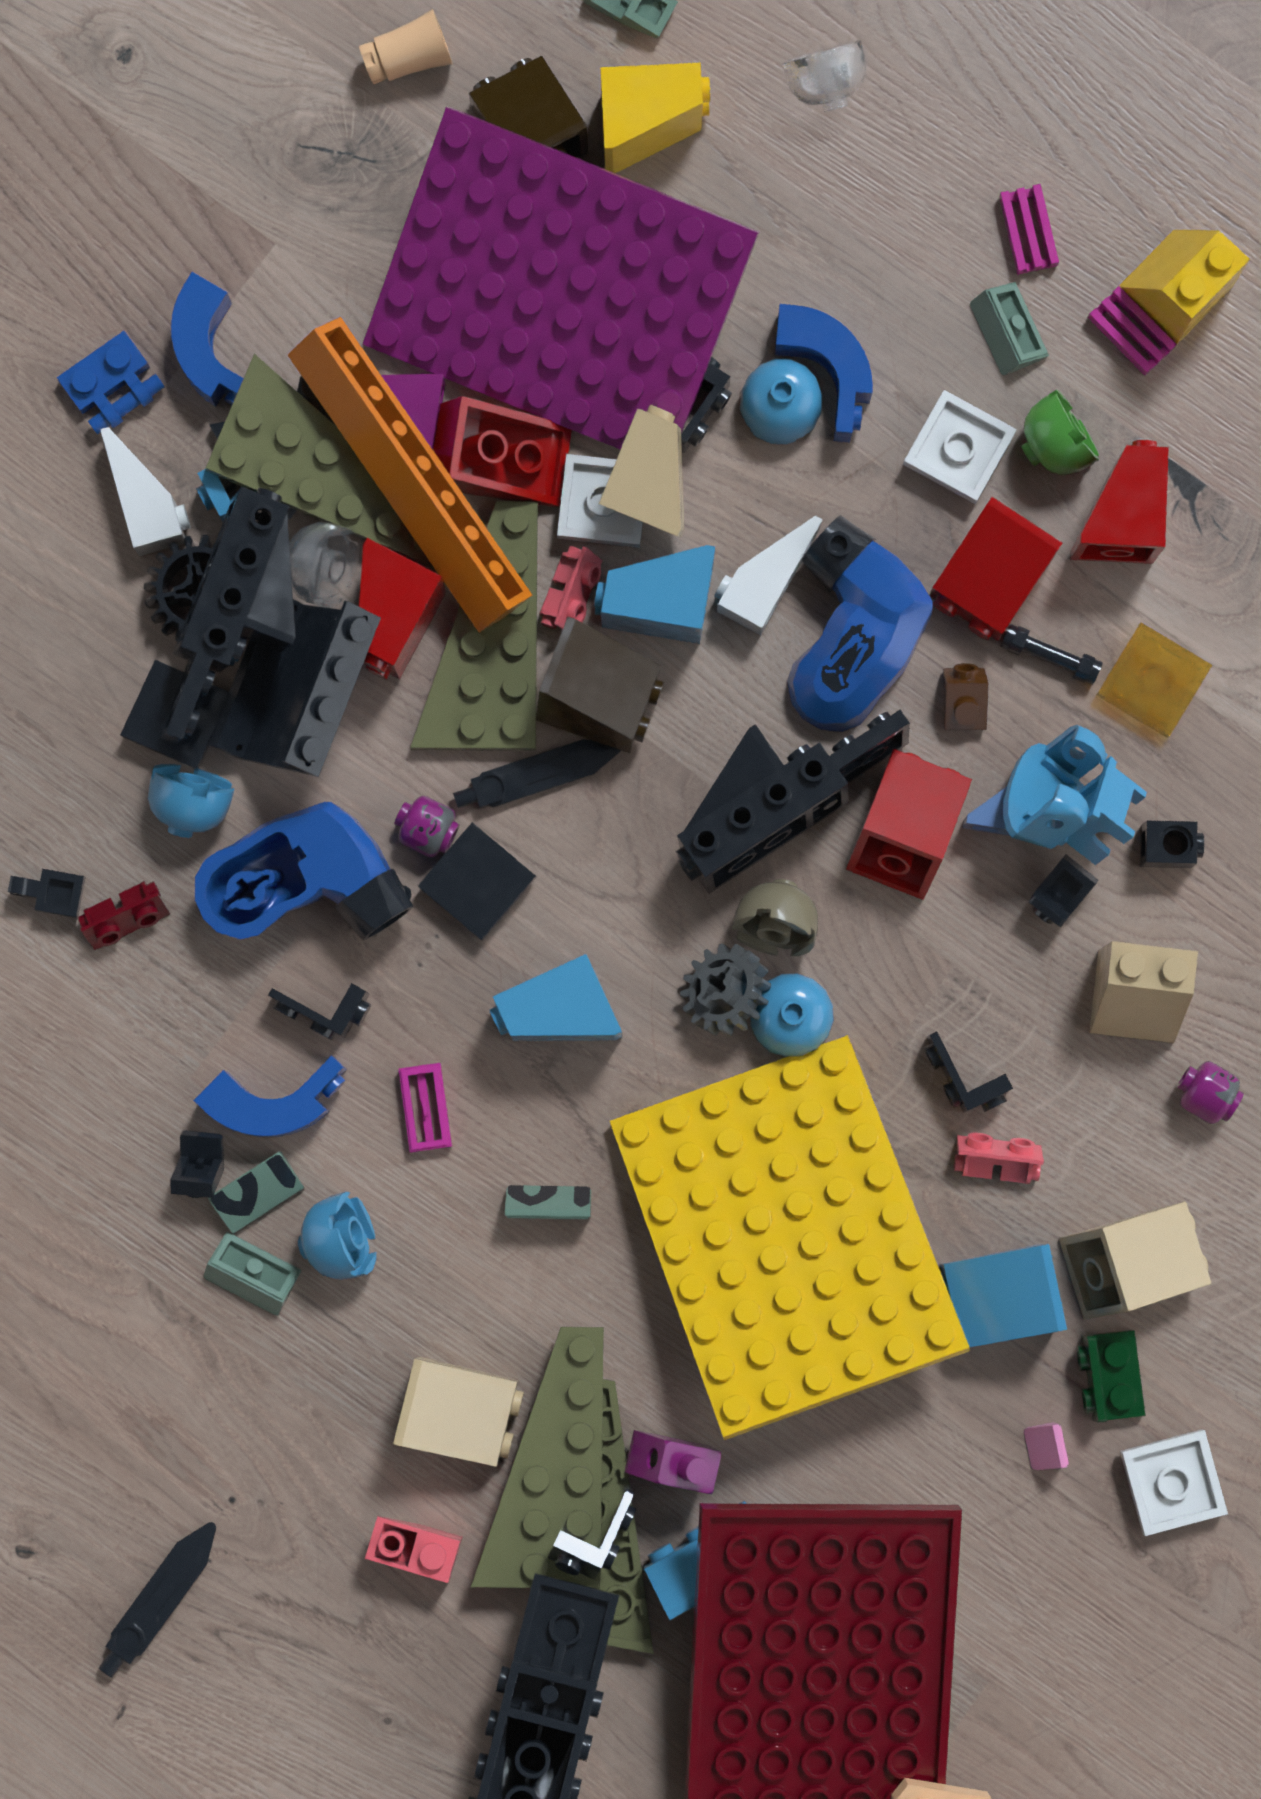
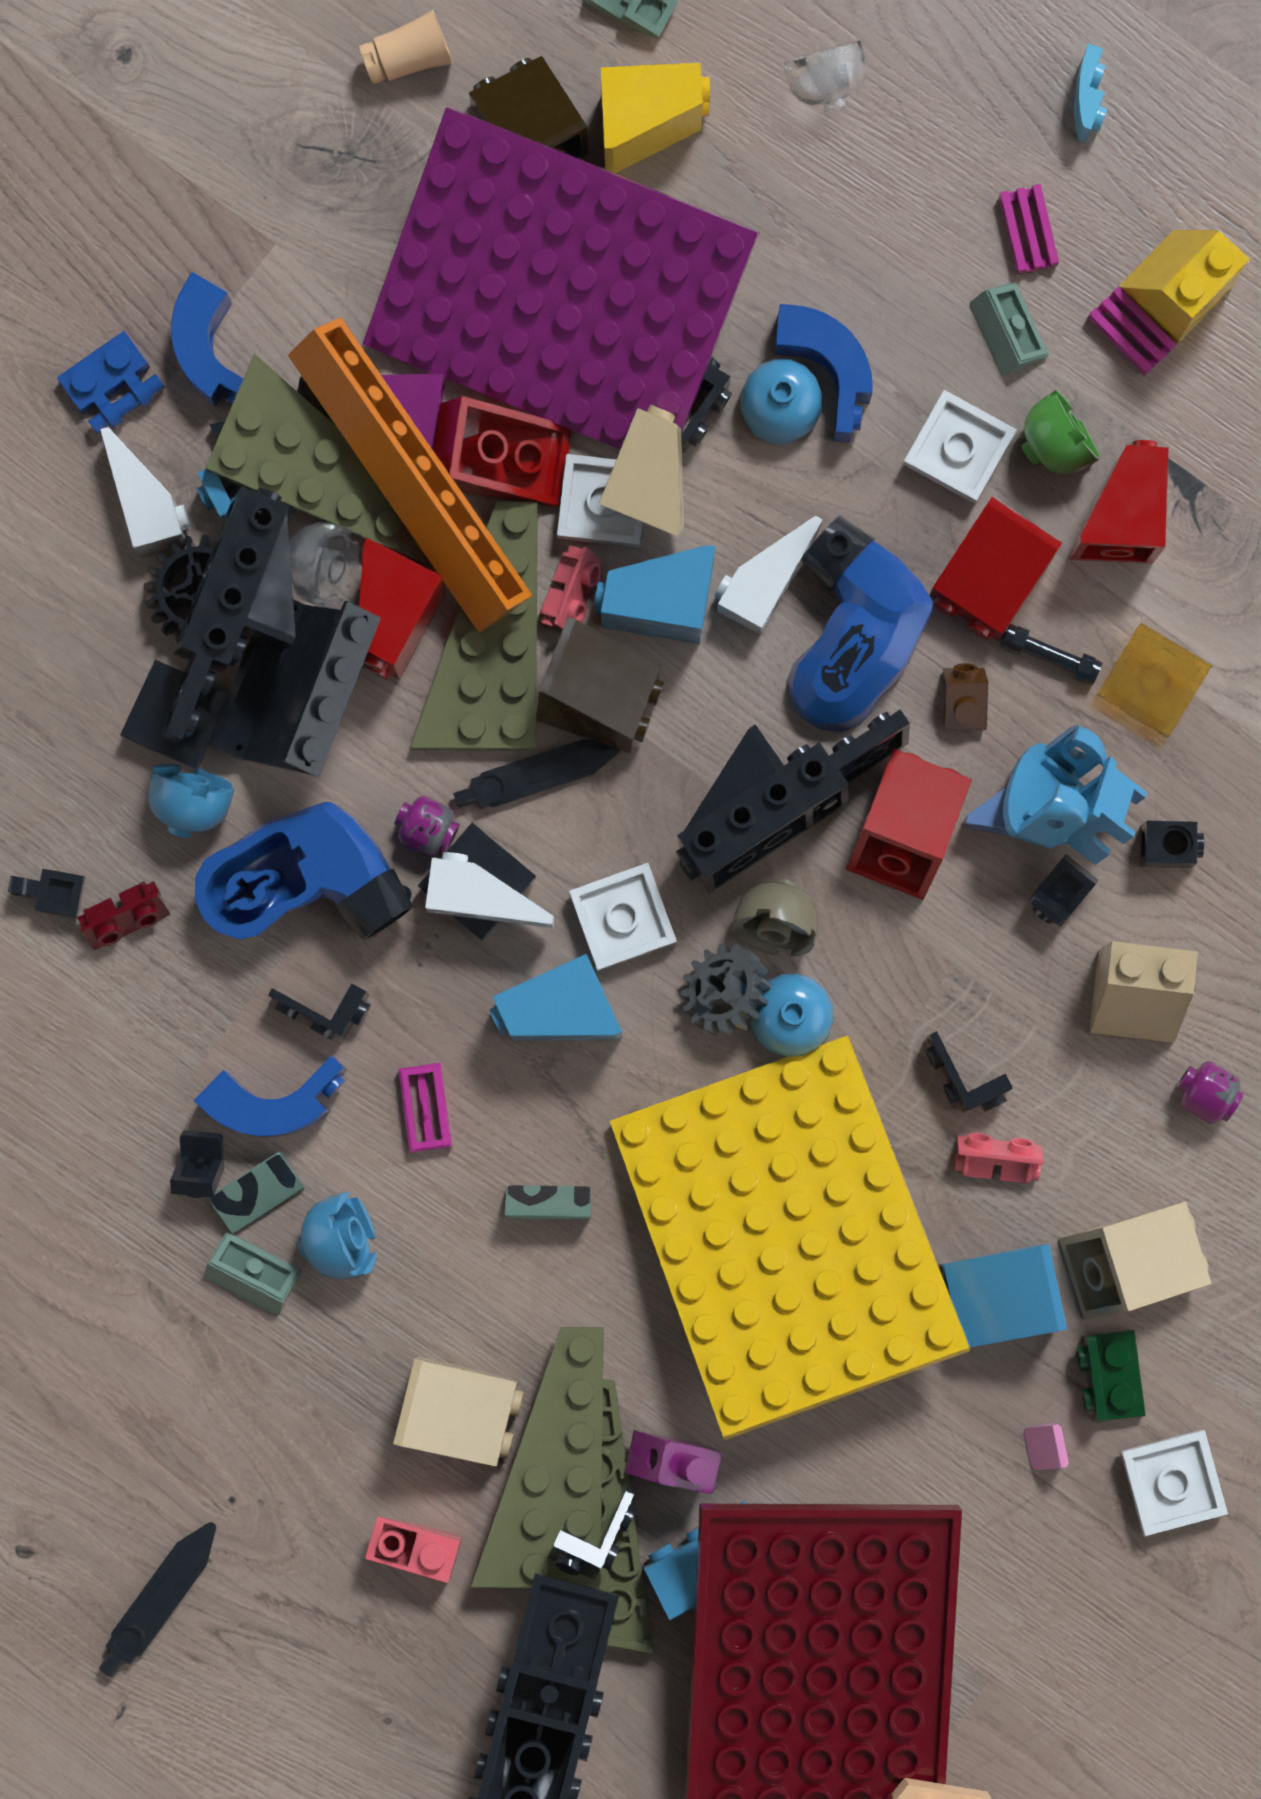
(472, 892): none -> white slope
(622, 916): none -> white plate
(1087, 98): none -> medium azure slope

